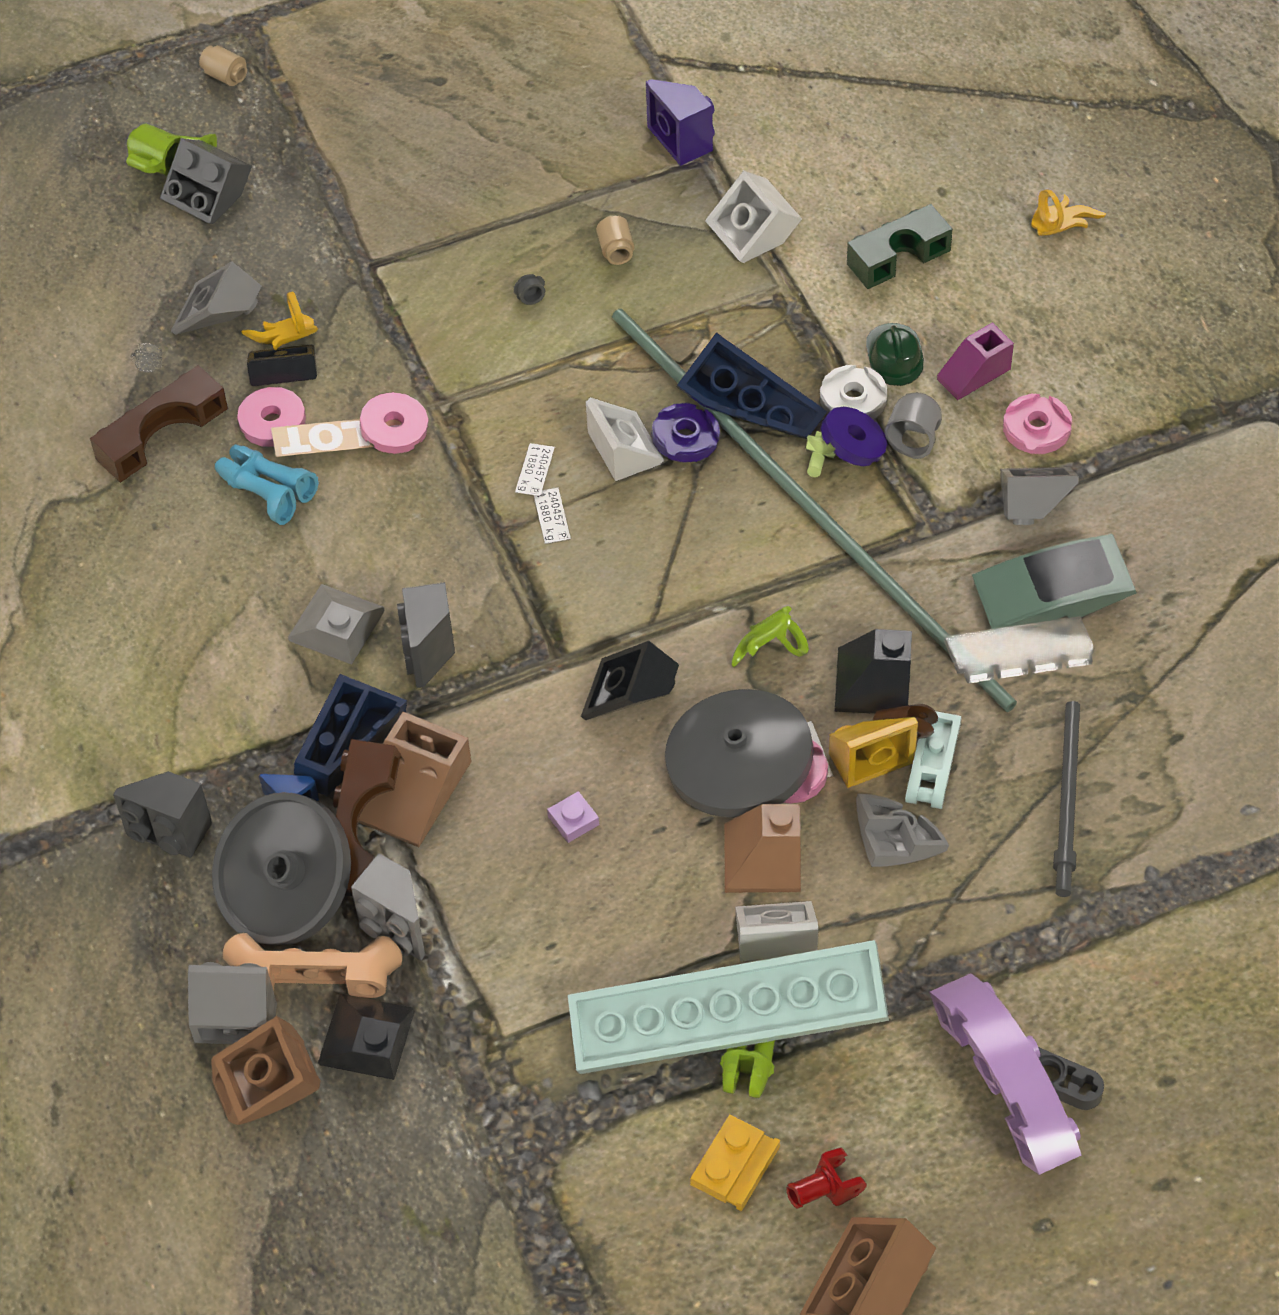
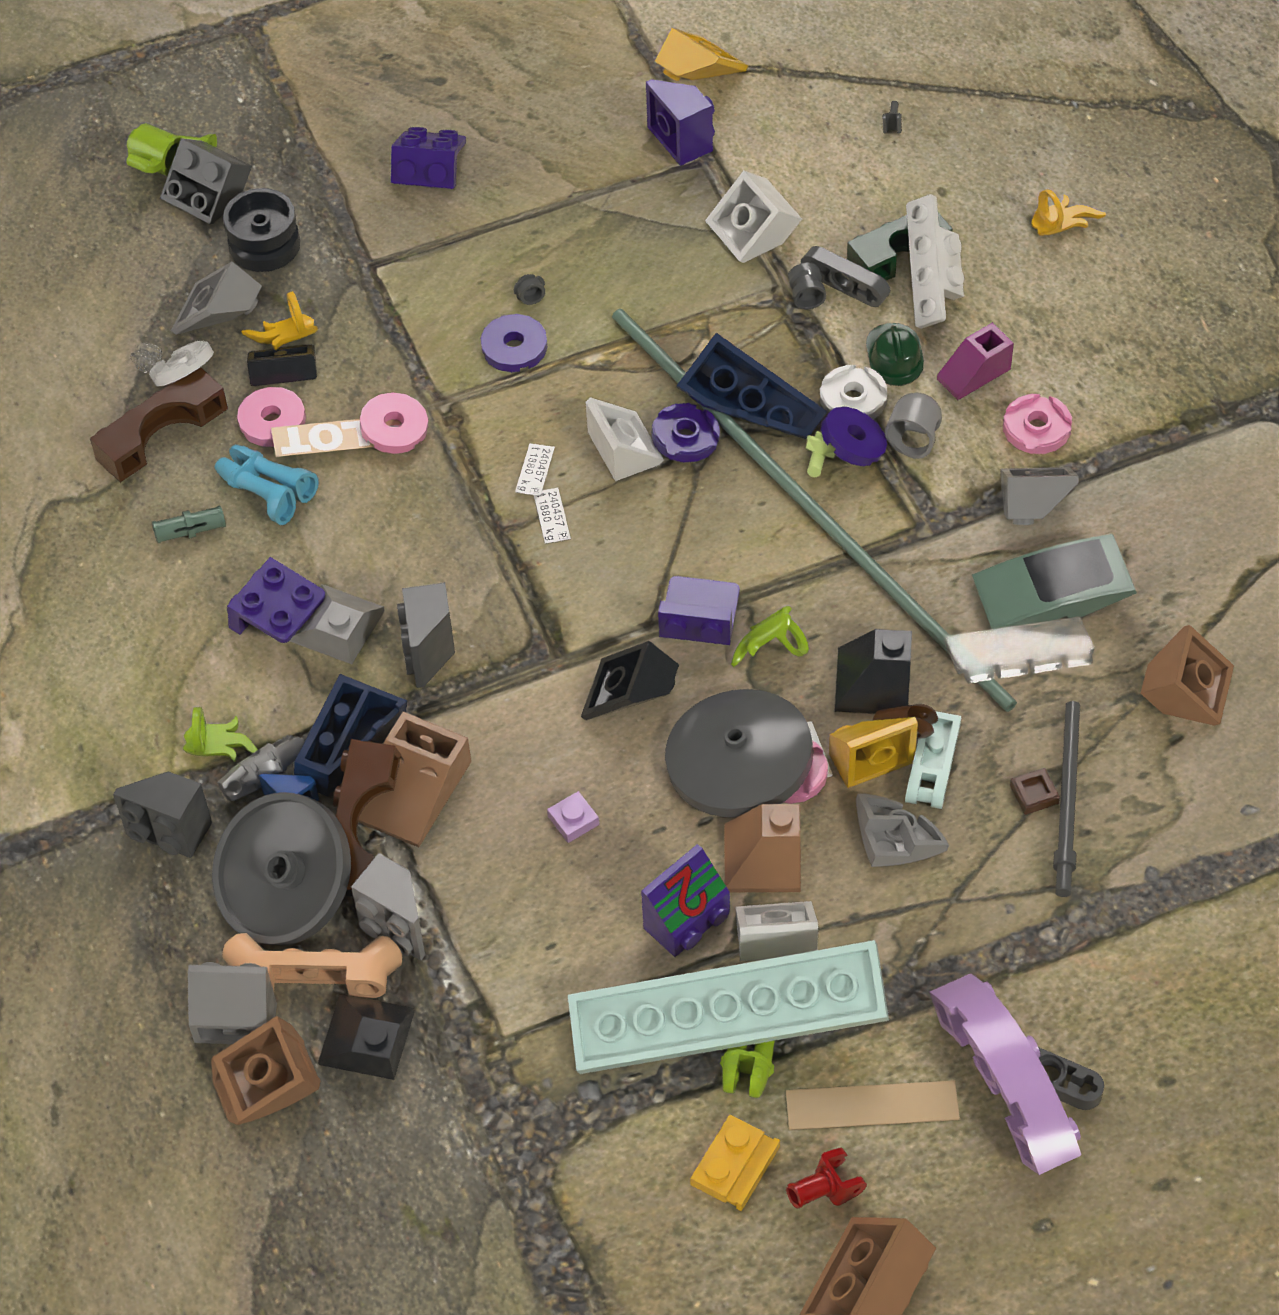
(182, 363): none -> white tile
(188, 524): none -> sand green pin
(215, 739): none -> lime piece
(223, 65): tan brick -> none
(261, 229): none -> black wheel
(267, 760): none -> light grey hinge
(274, 602): none -> dark purple bracket
(426, 158): none -> dark purple bracket
(510, 328): none -> tile
(615, 239): tan brick -> none
(685, 902): none -> dark purple slope
(695, 57): none -> yellow slope
(699, 610): none -> bracket
(807, 286): none -> dark grey wheel
(862, 283): none -> dark grey beam
(872, 1105): none -> tan sticker
(893, 119): none -> dark grey hand
(933, 261): none -> white bracket
(1034, 791): none -> reddish brown tile
(1189, 679): none -> medium nougat slope

